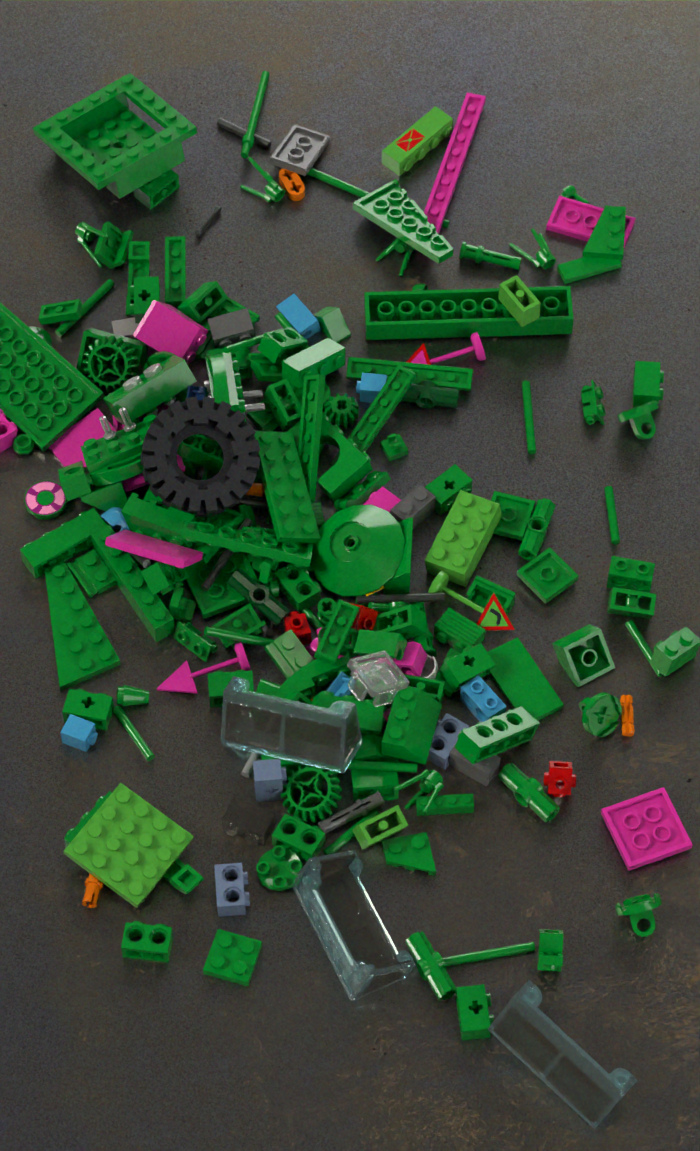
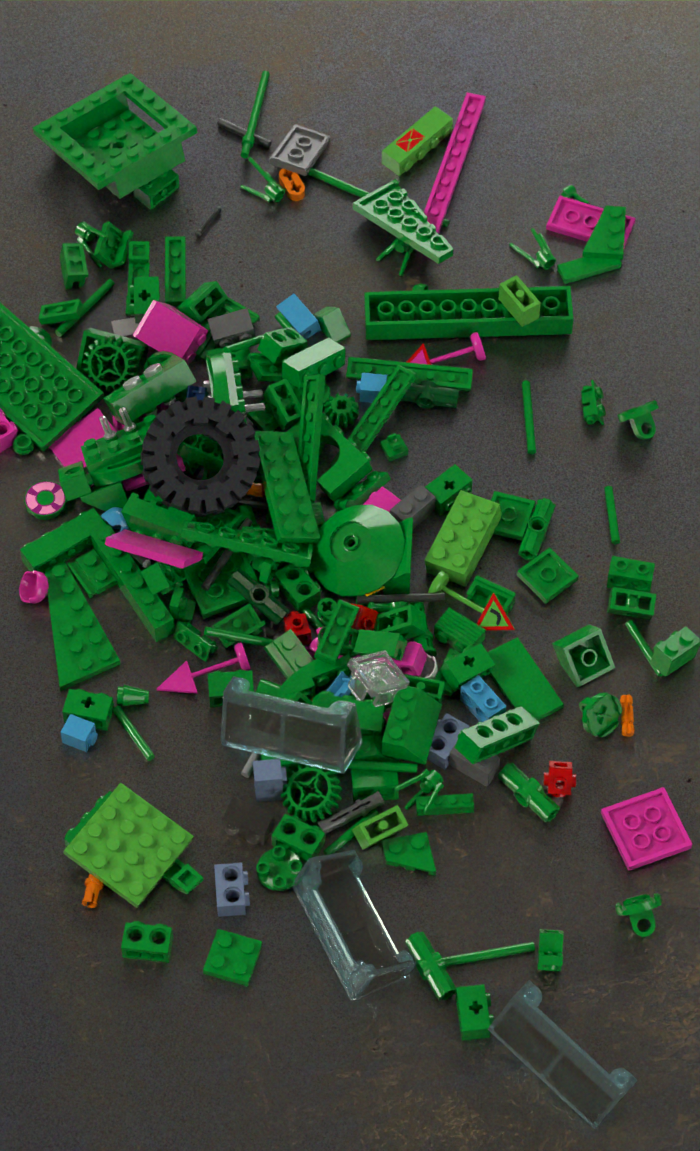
(33, 587): none -> dark pink hair
(73, 264): none -> green hinge
(481, 254): green pin -> none
(647, 382): green brick -> none

